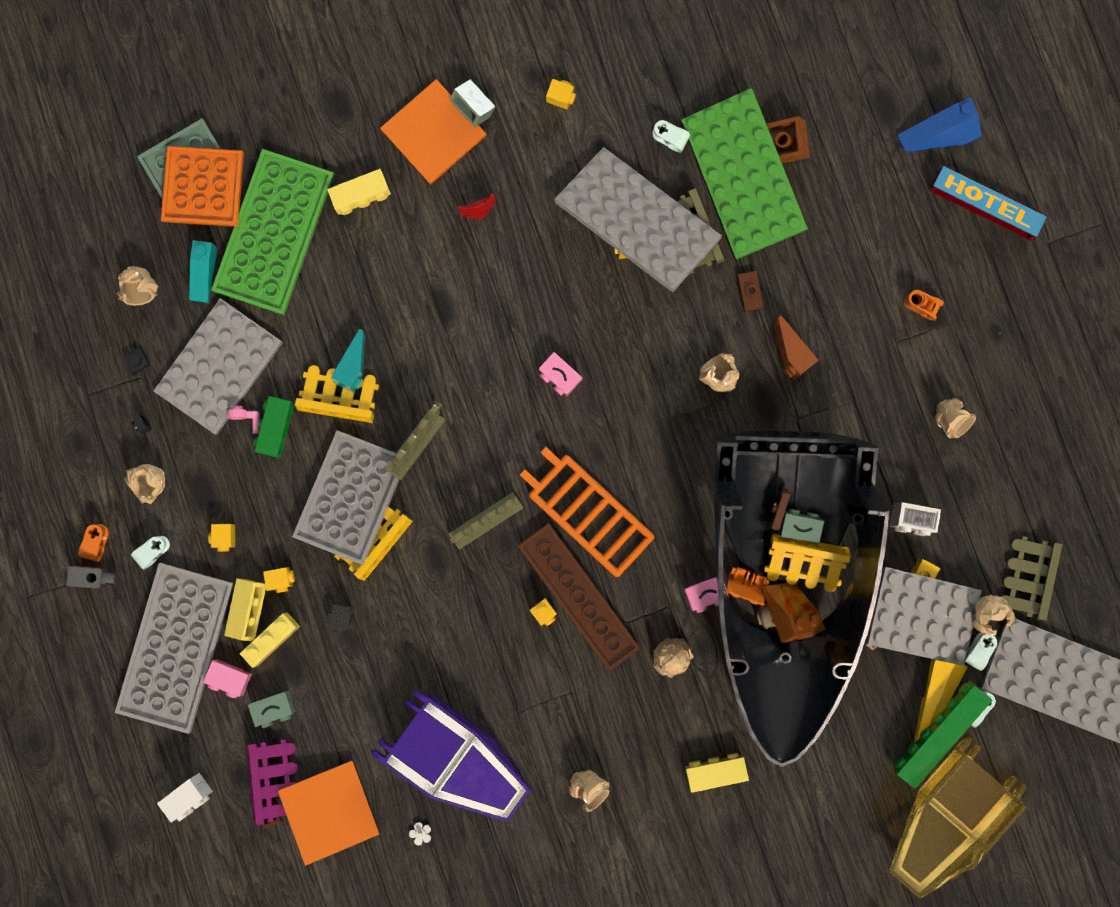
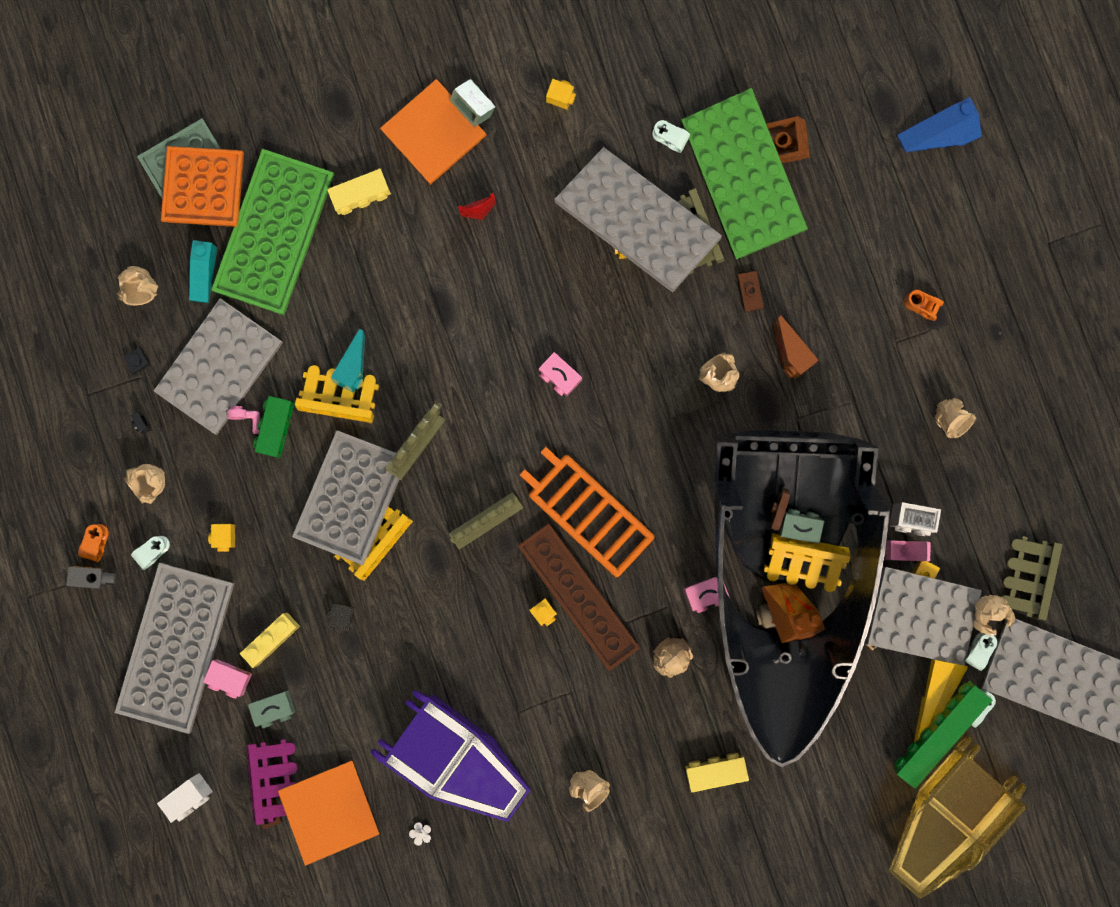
(245, 610): light yellow brick -> none
(279, 579): yellow brick -> none
(745, 588): orange hinge -> none
(908, 550): none -> bright pink bracket
(987, 203): brick -> none

